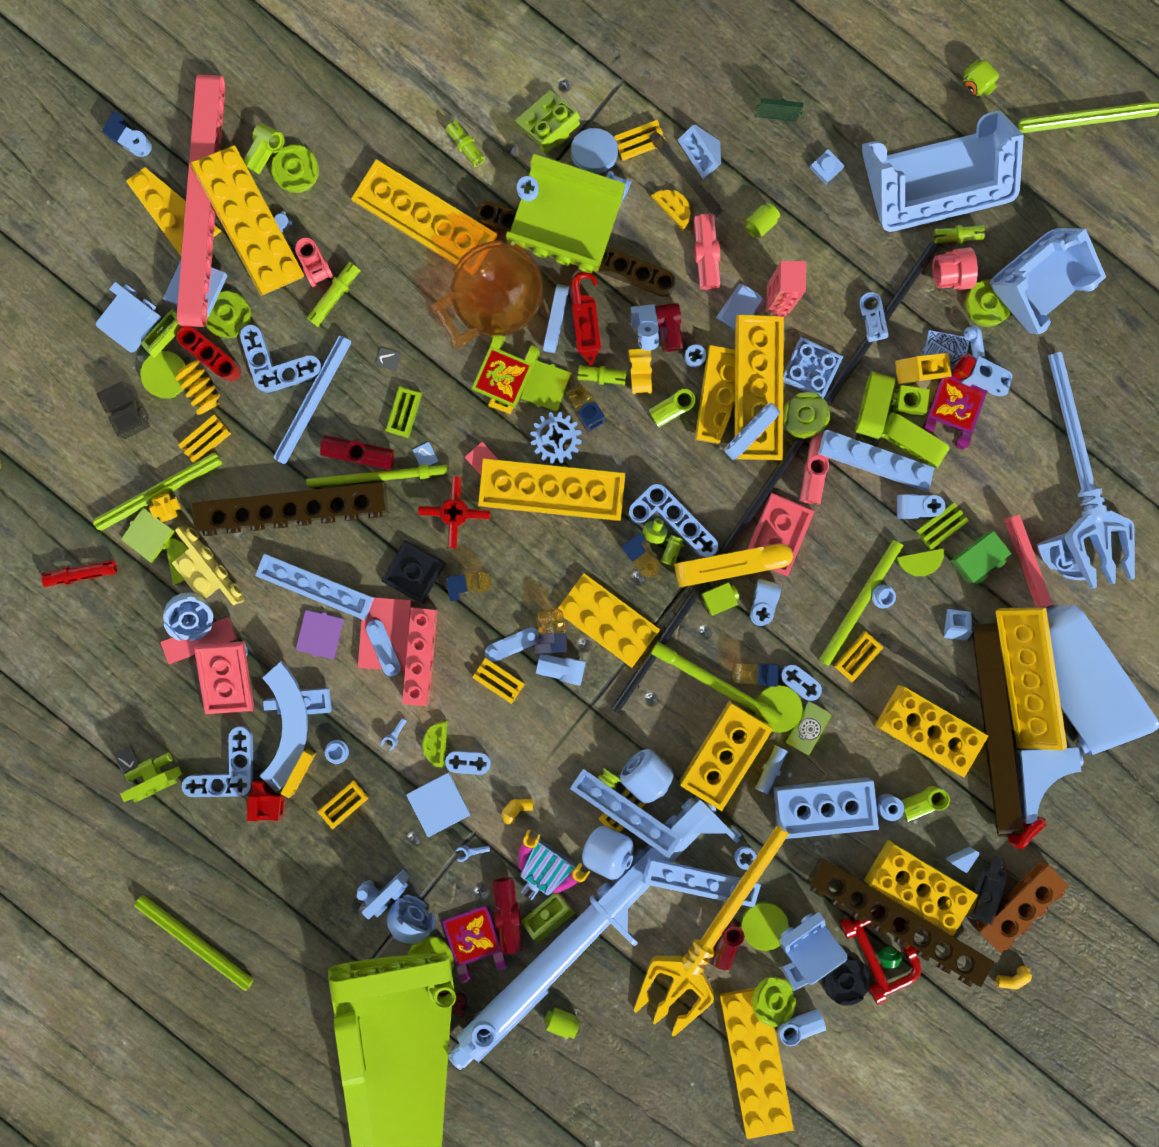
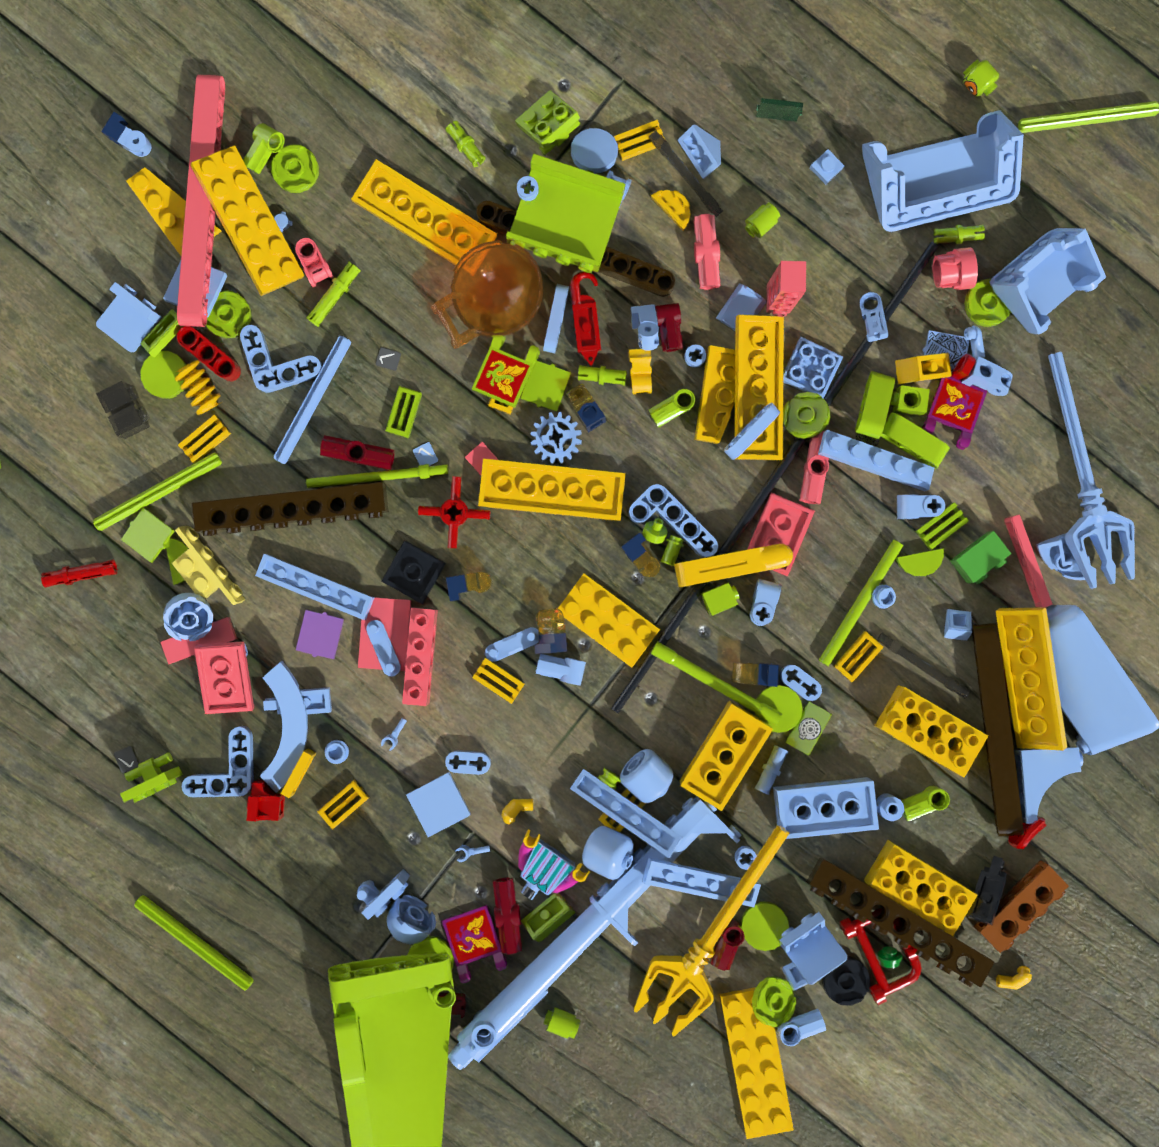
(164, 507): yellow gear -> none
(435, 744): lime tile -> none
(964, 859): light blue slope -> none

